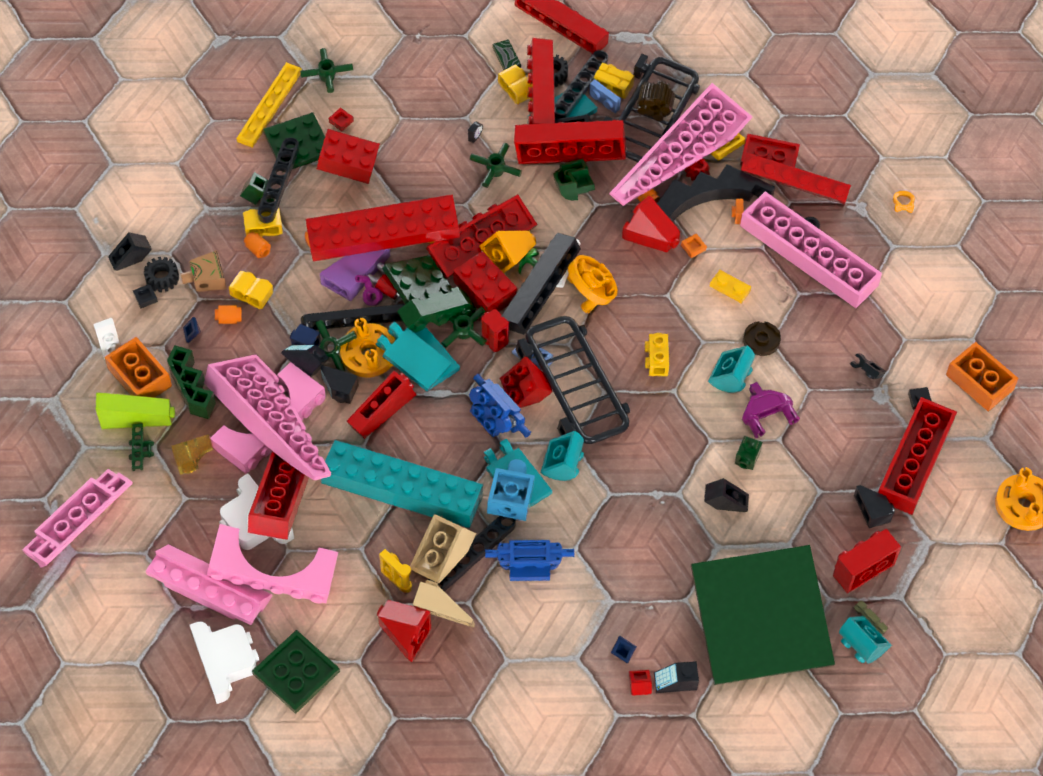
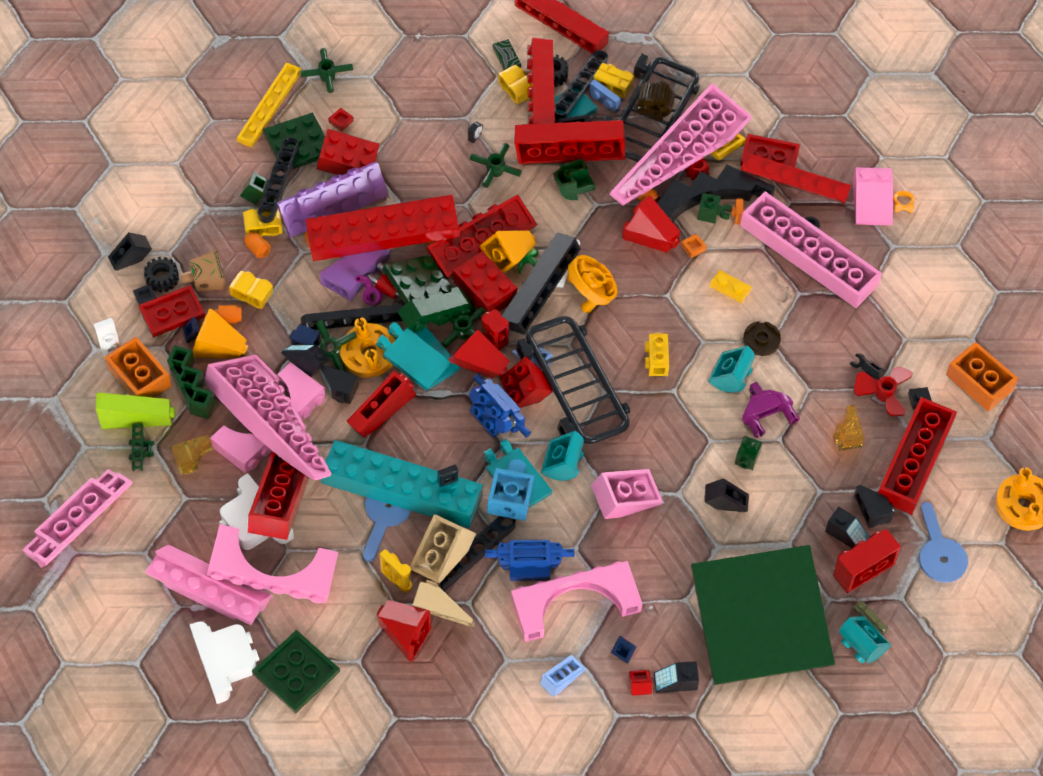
(171, 311): none -> red plate
(218, 339): none -> light orange slope
(336, 196): none -> medium lavender plate
(383, 518): none -> medium blue piece
(447, 475): none -> black tile
(480, 356): none -> red slope
(553, 684): none -> light blue slope
(612, 581): none -> bright pink arch
(625, 492): none -> bright pink slope
(711, 207): none -> dark green brick
(846, 528): none -> black slope
(849, 433): none -> clear yellow arch
(868, 385): none -> red piece
(873, 196): none -> bright pink slope
(940, 547): none -> medium blue piece

